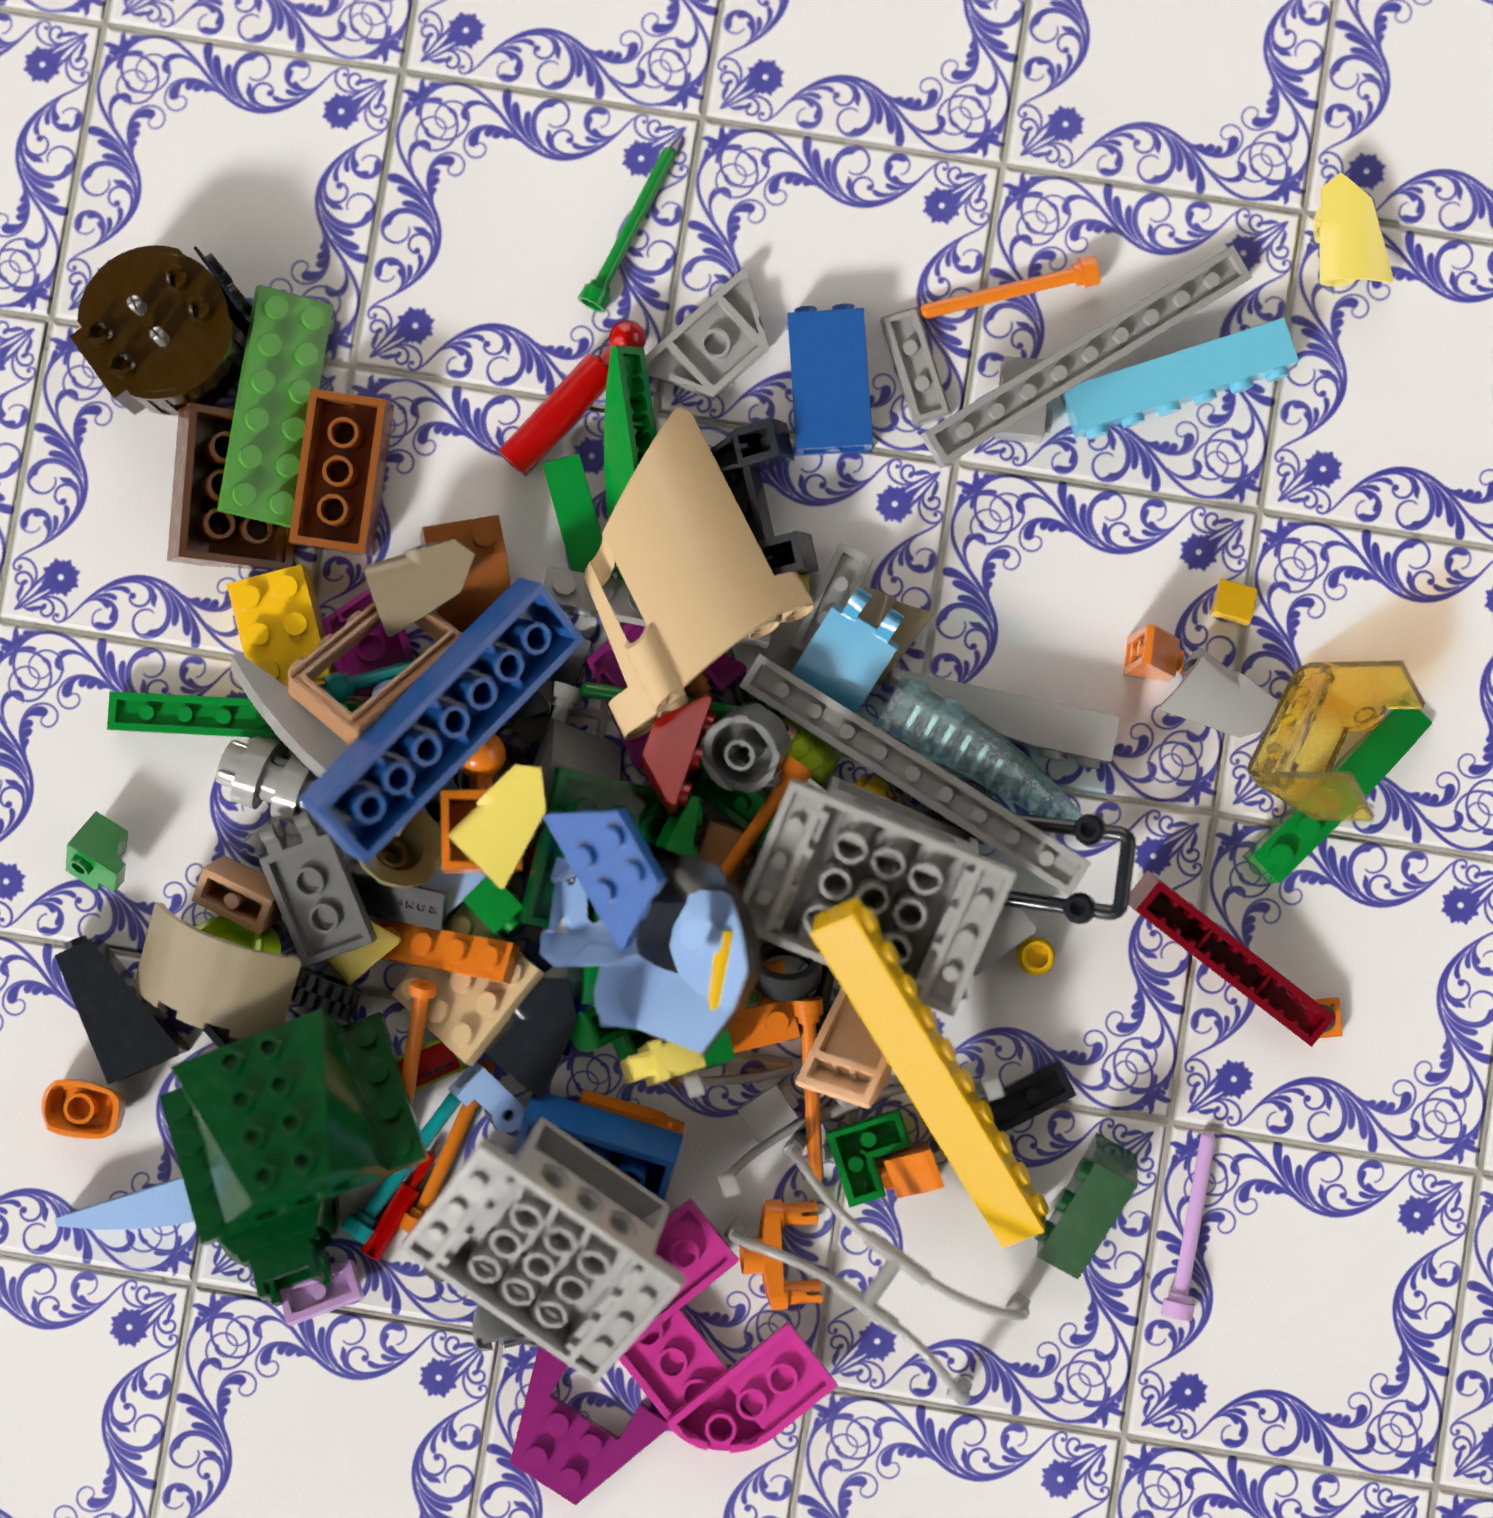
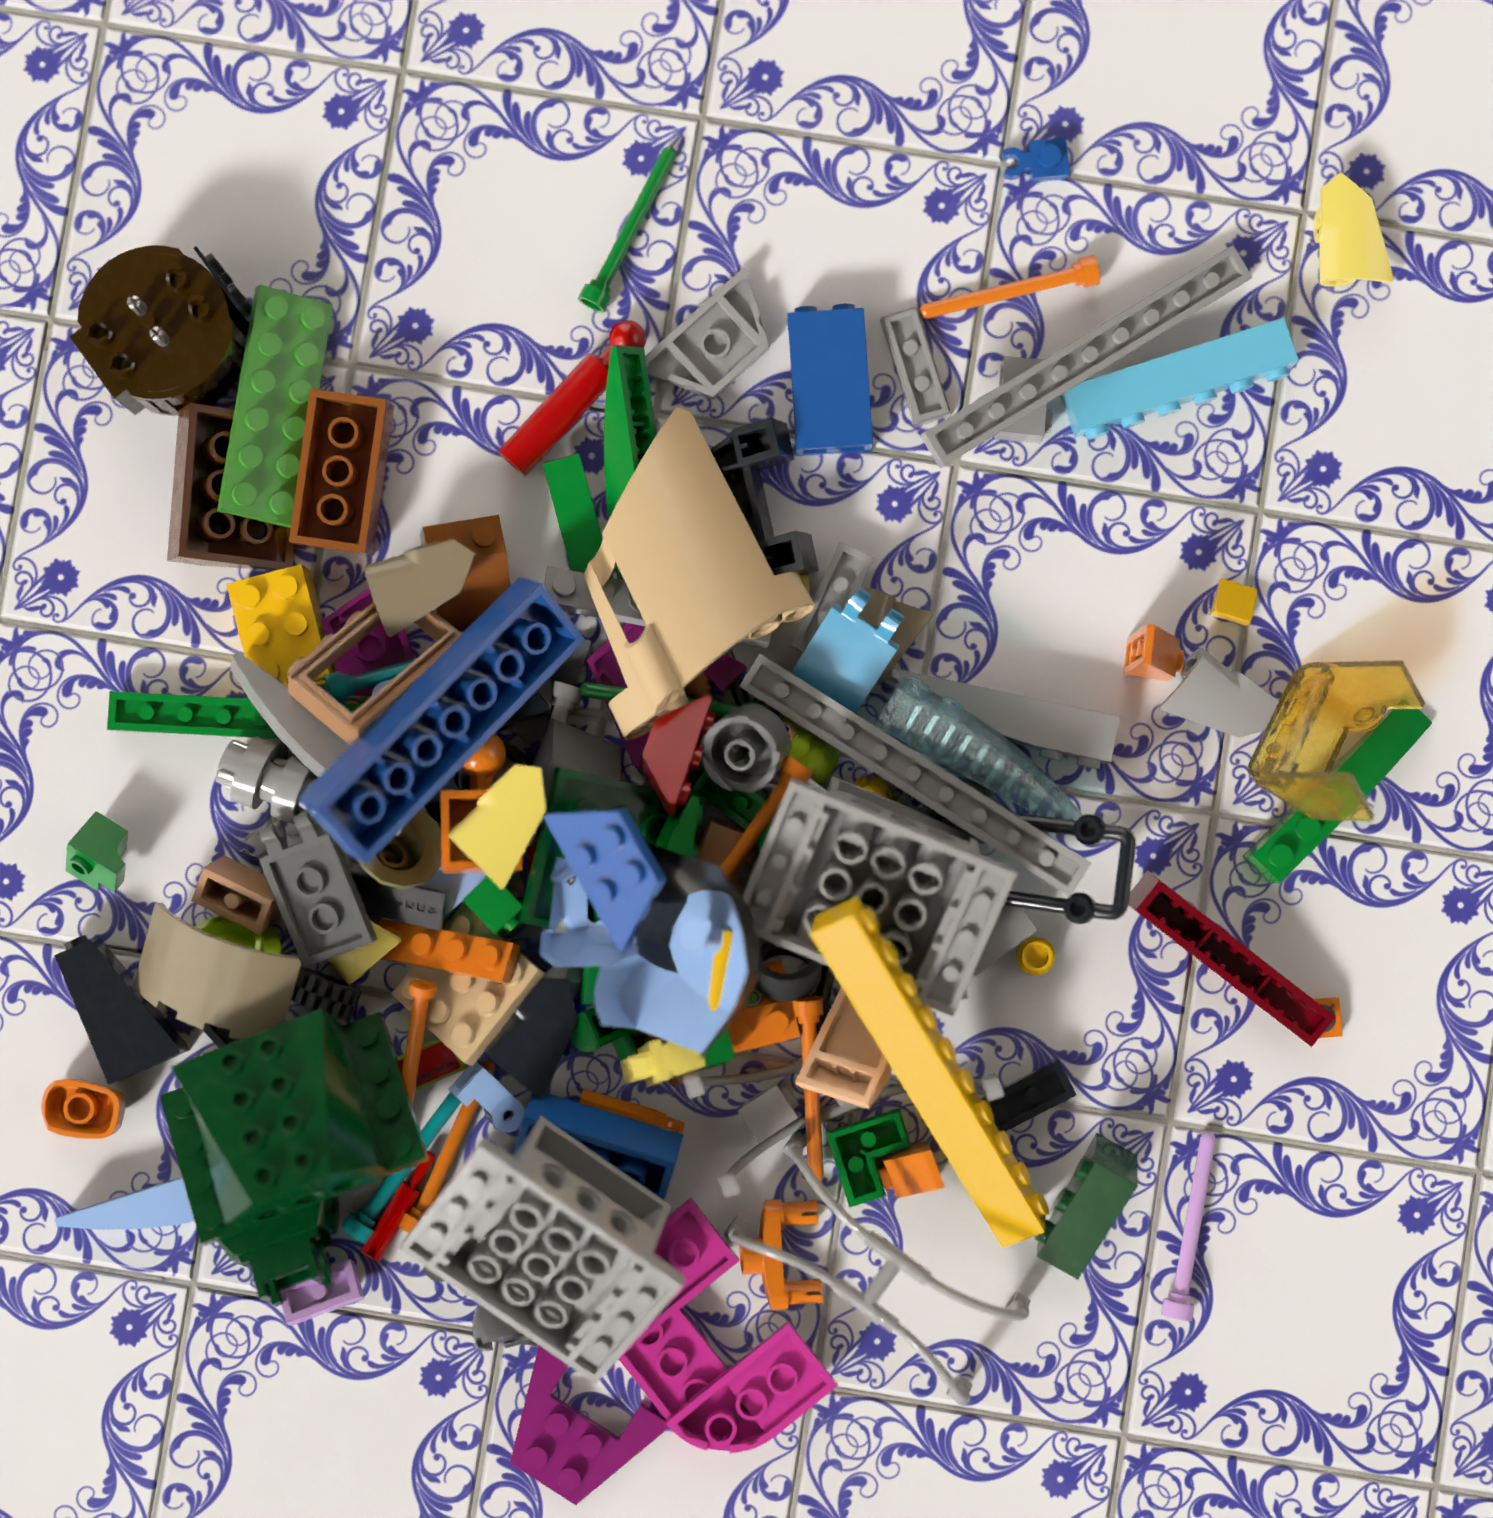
(1044, 160): none -> blue plate

